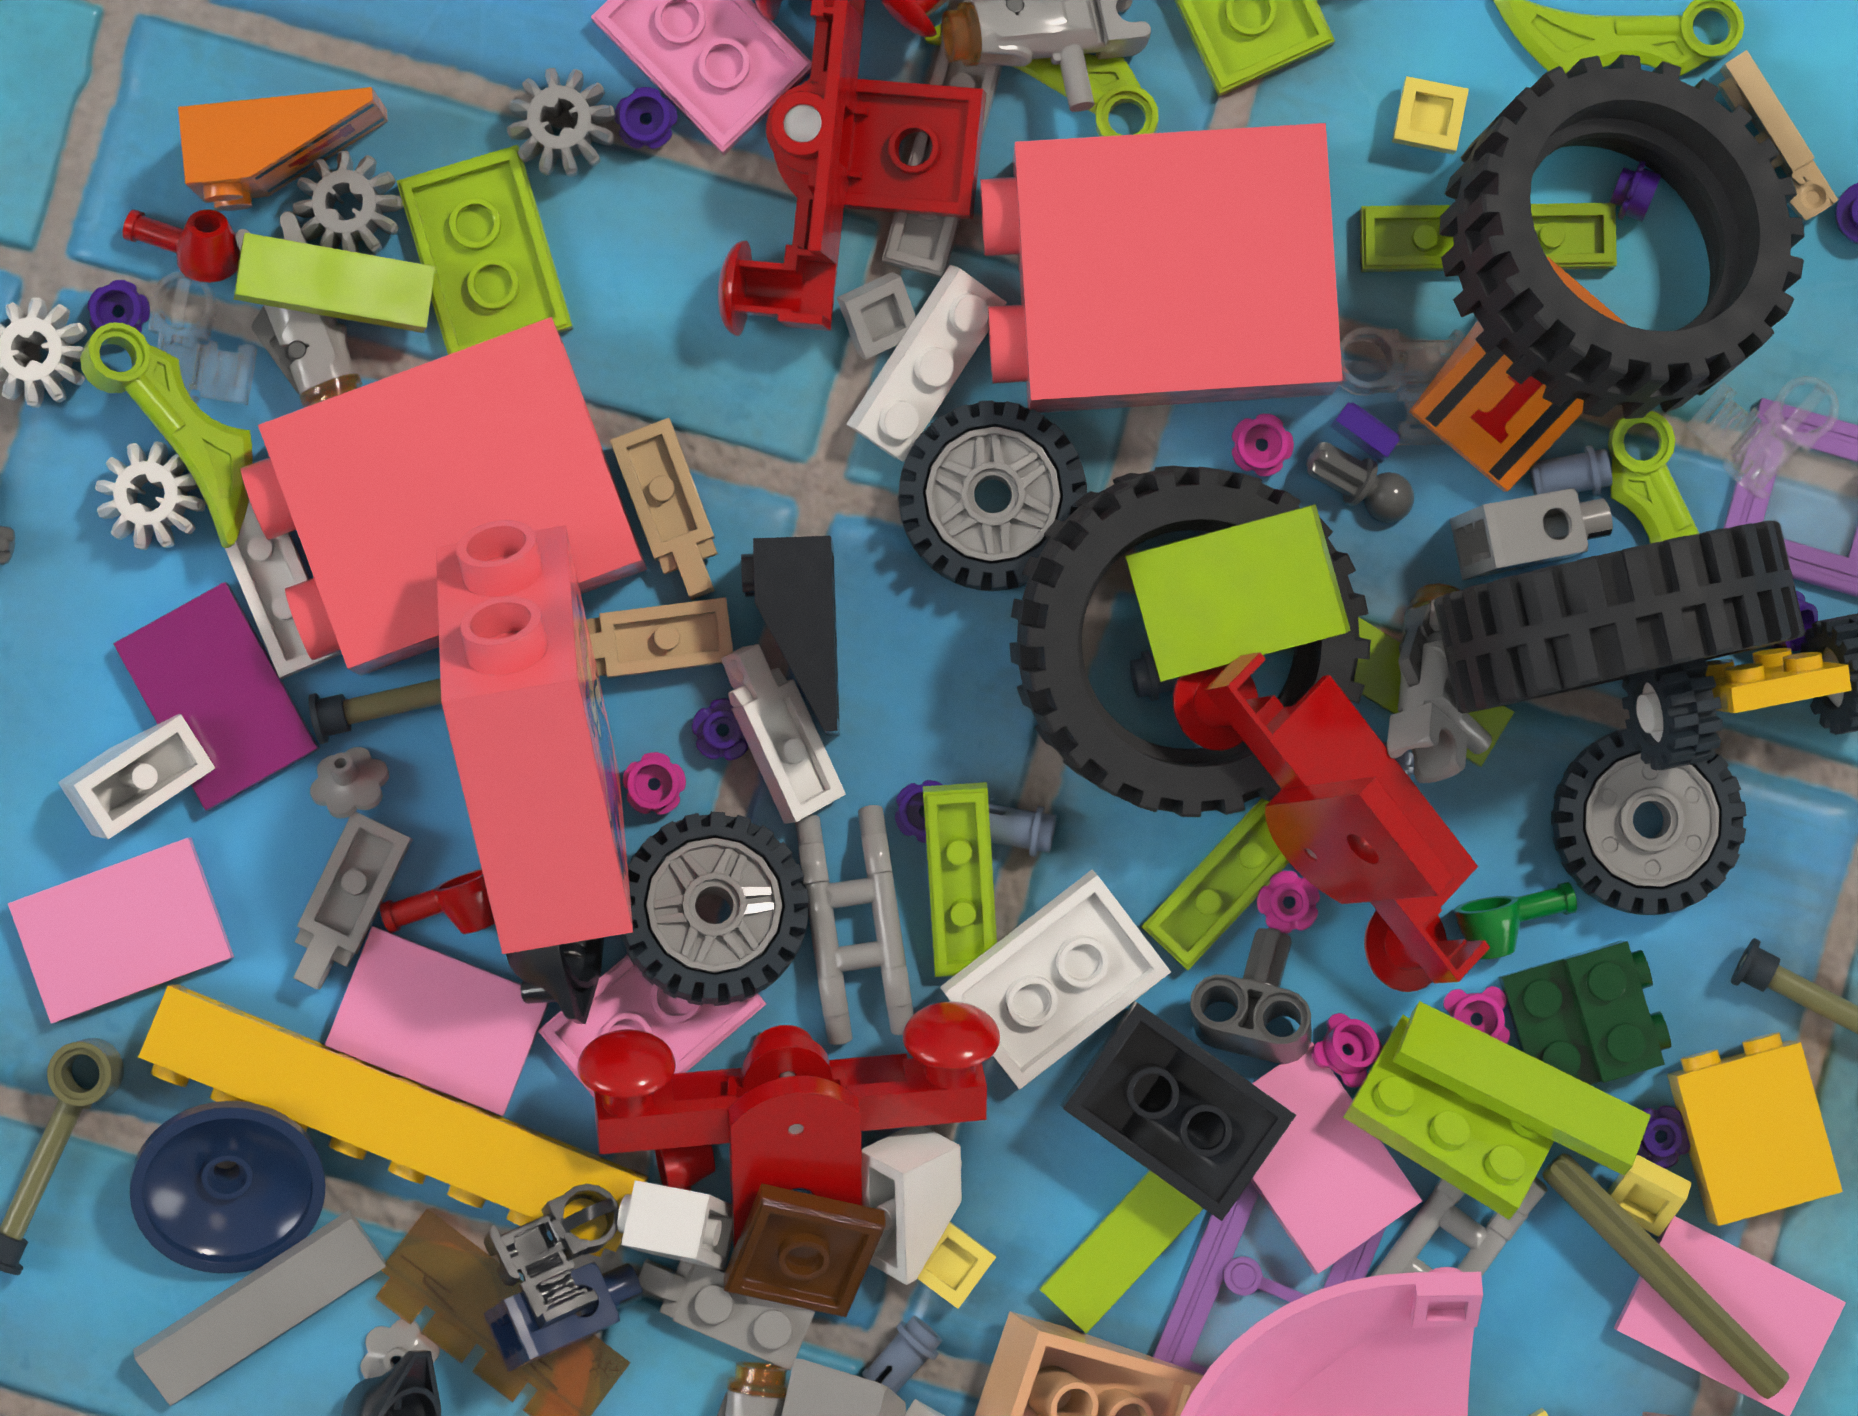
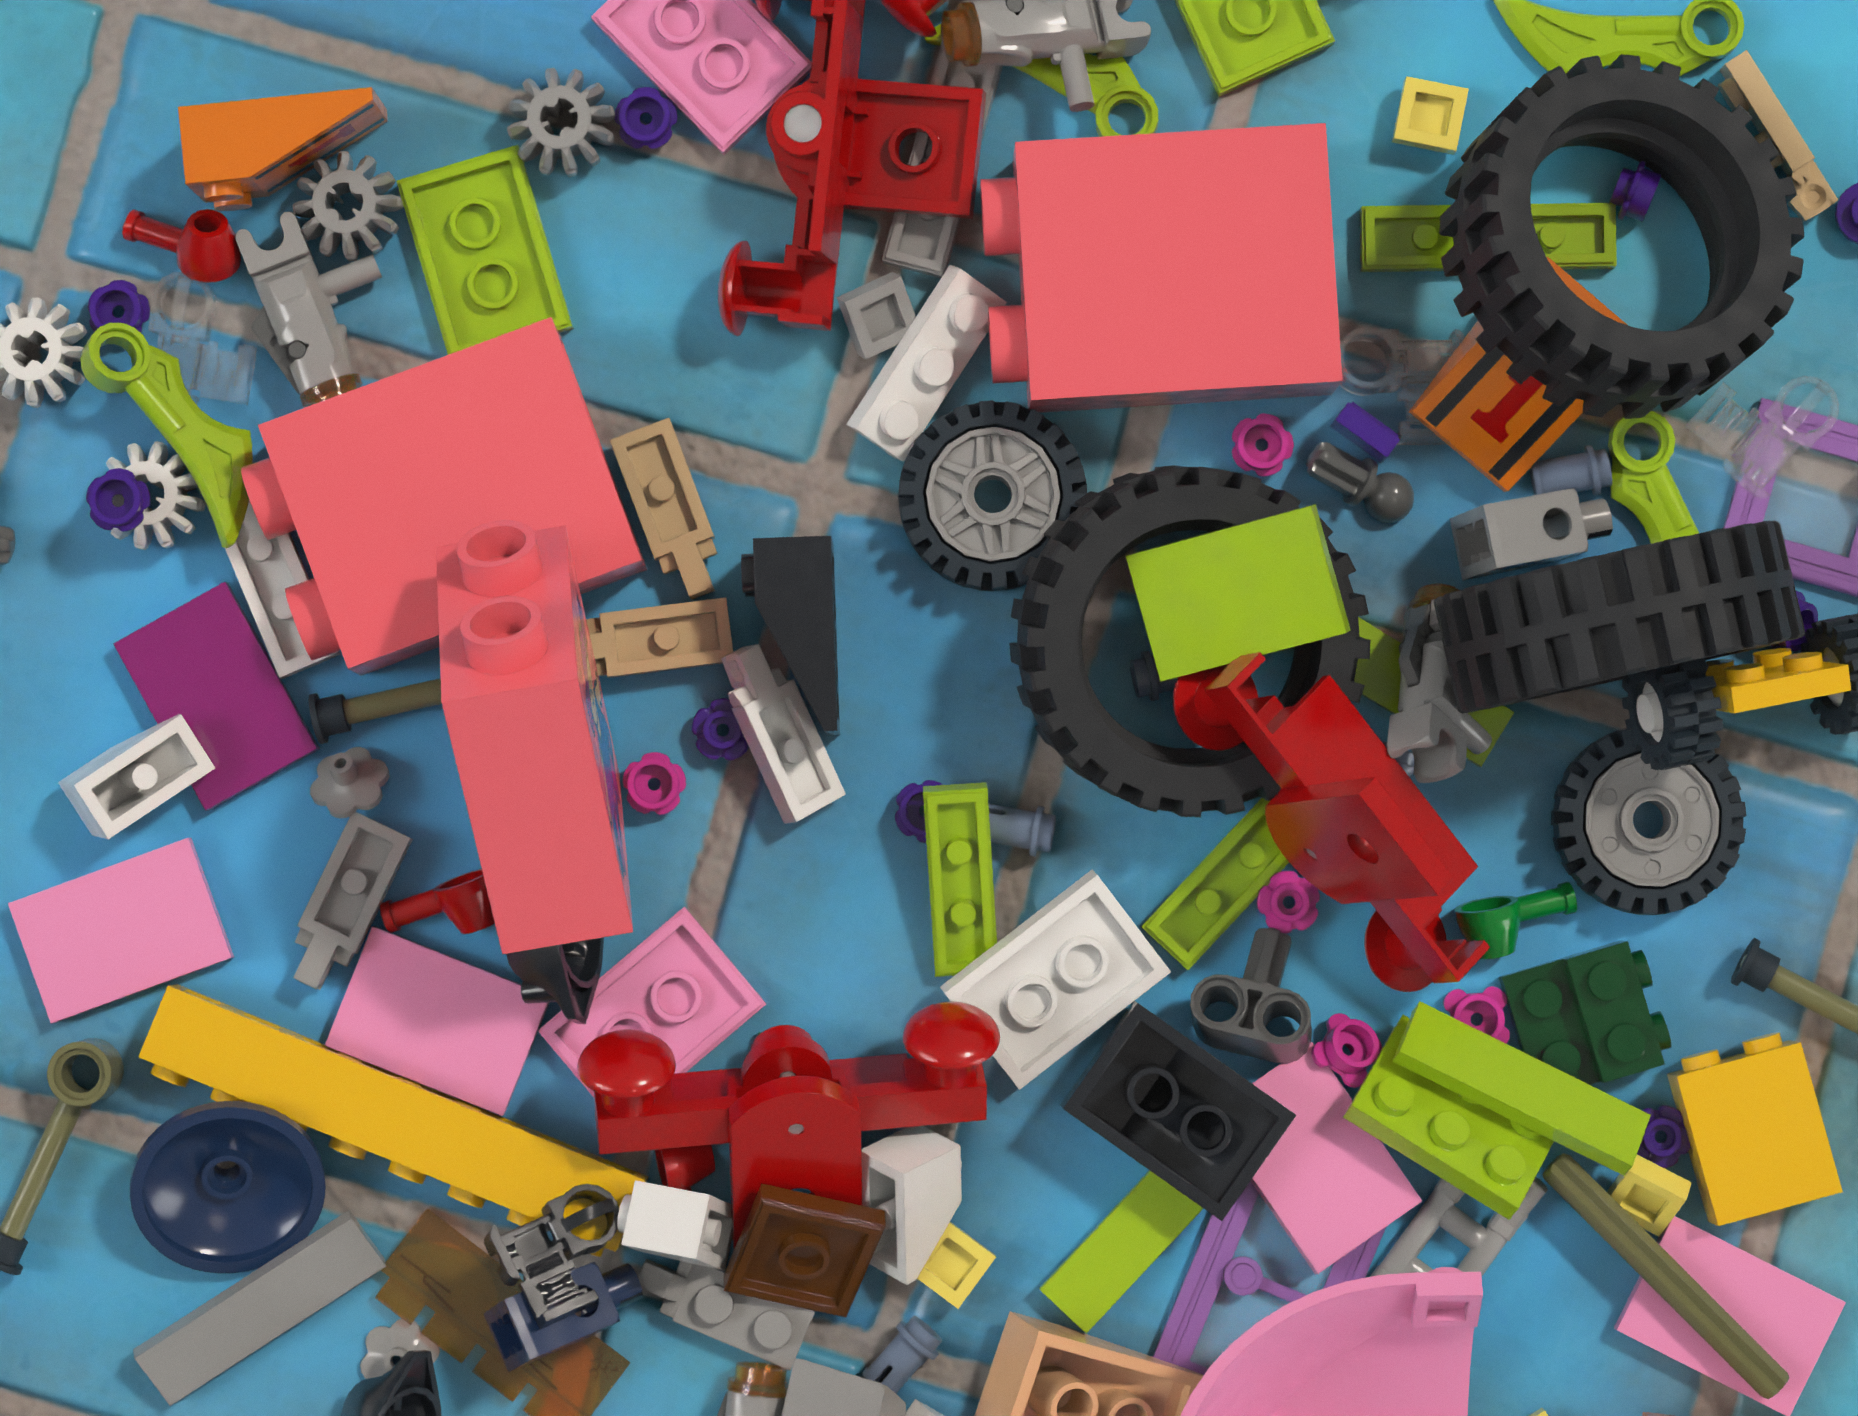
(101, 495): none -> dark purple plate
(334, 282): lime tile -> none
(724, 859): wheel -> none
(825, 896): light grey piece -> none

